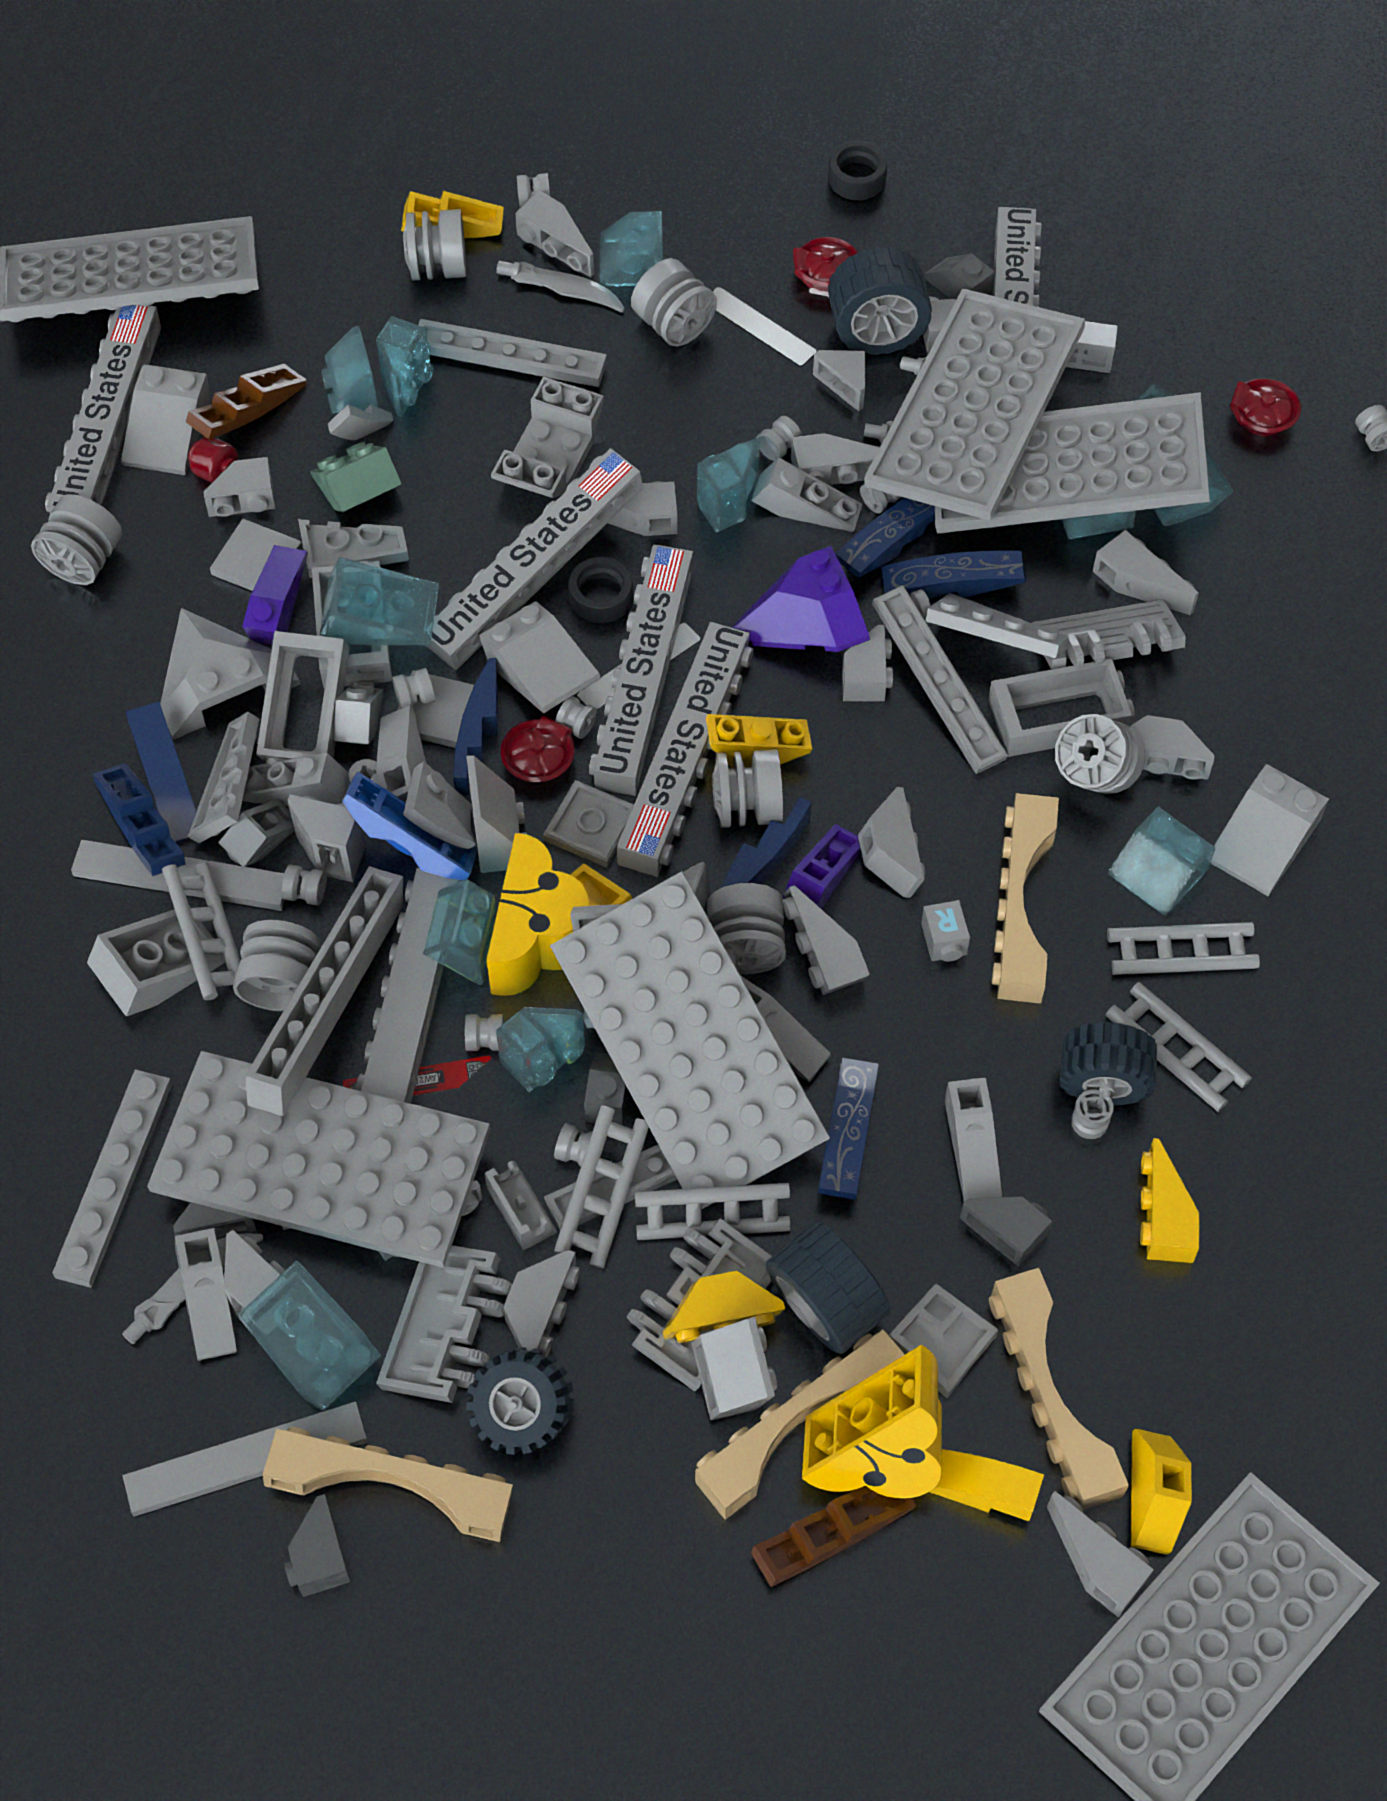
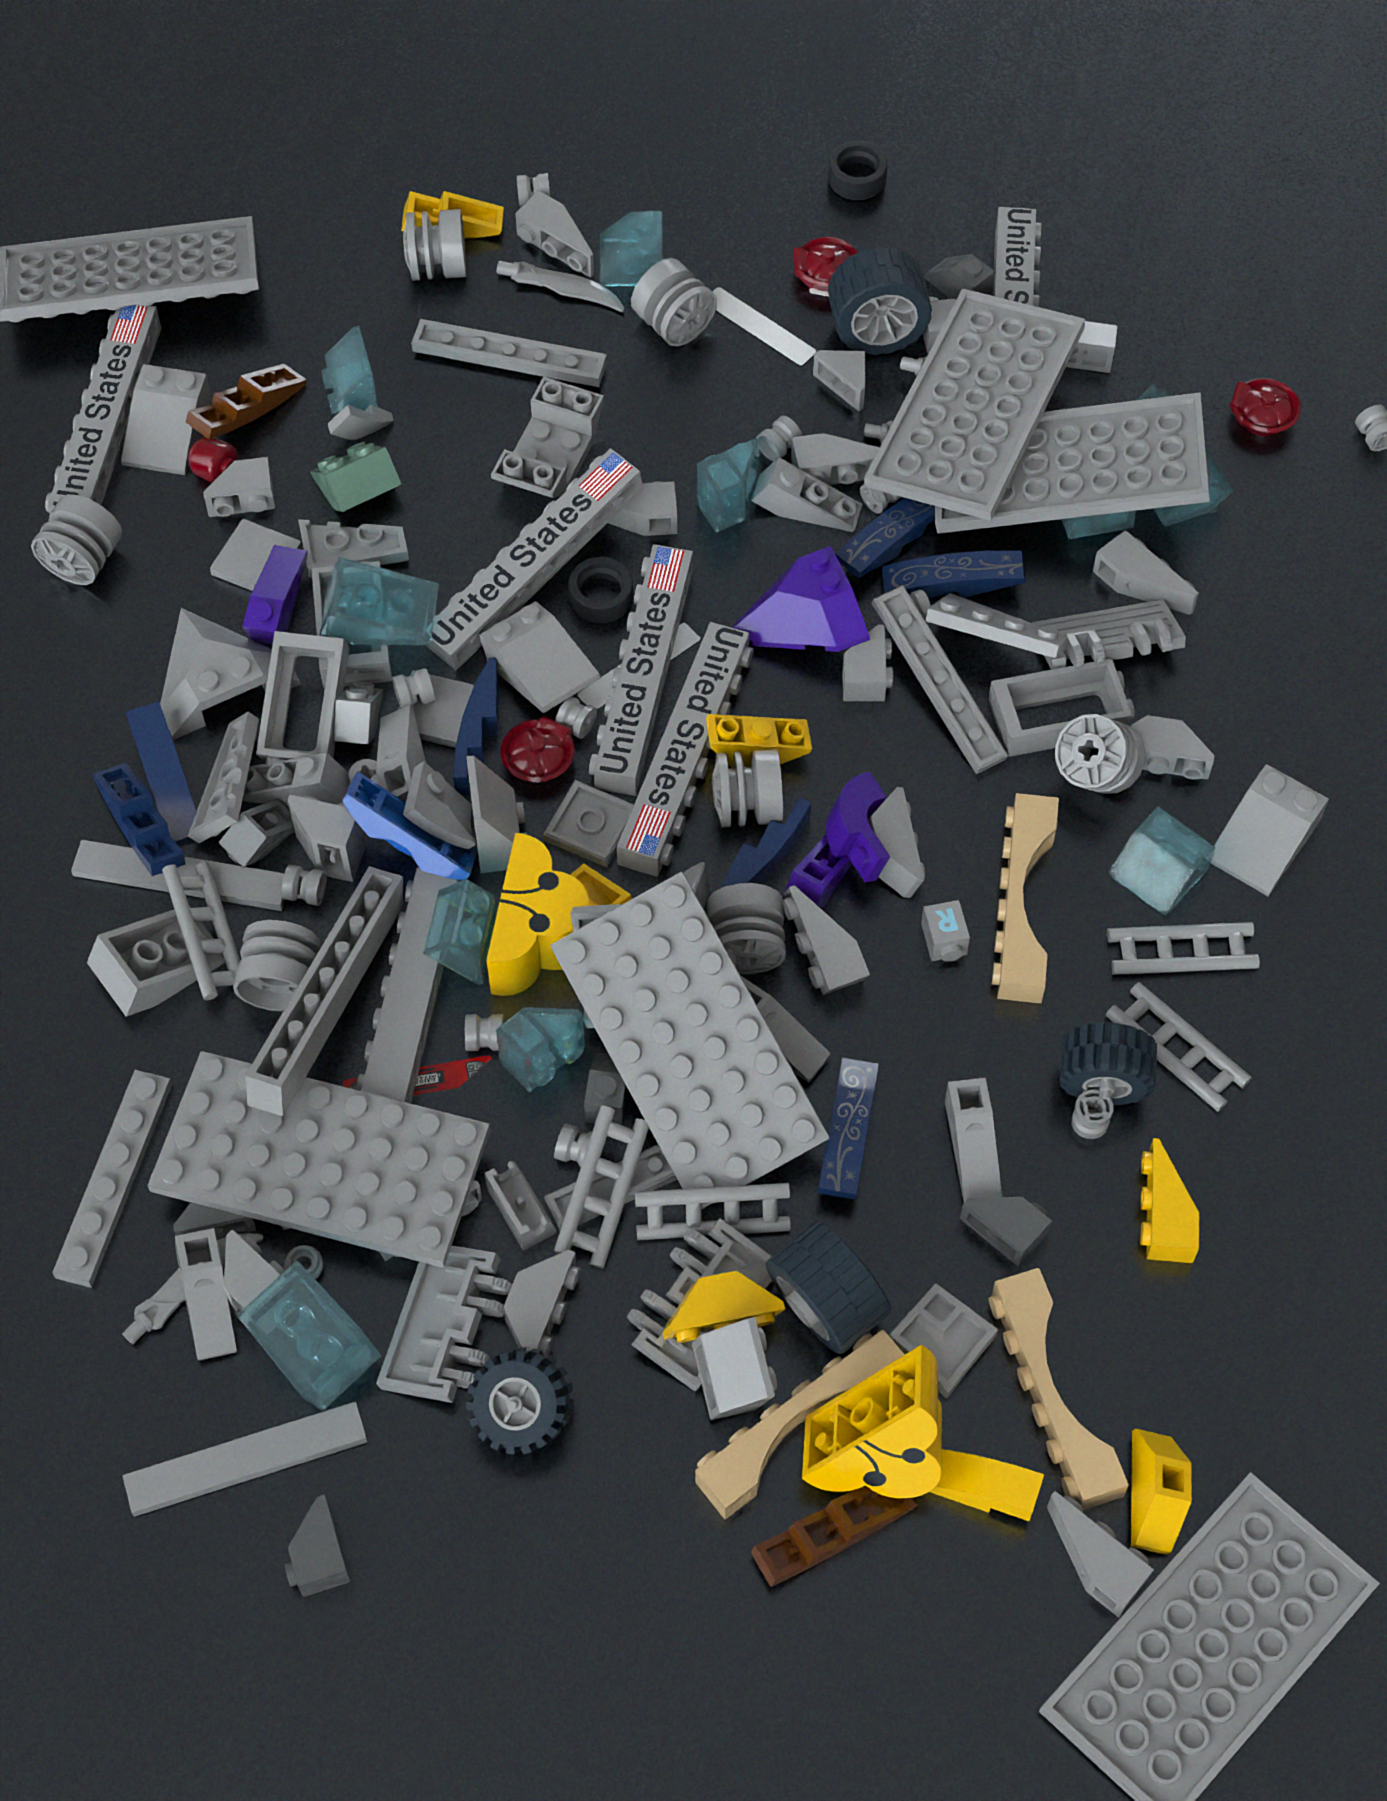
(305, 1253): none -> light grey plate
(308, 1463): tan arch -> none
(403, 362): clear light blue slope -> none
(849, 828): none -> dark purple arch

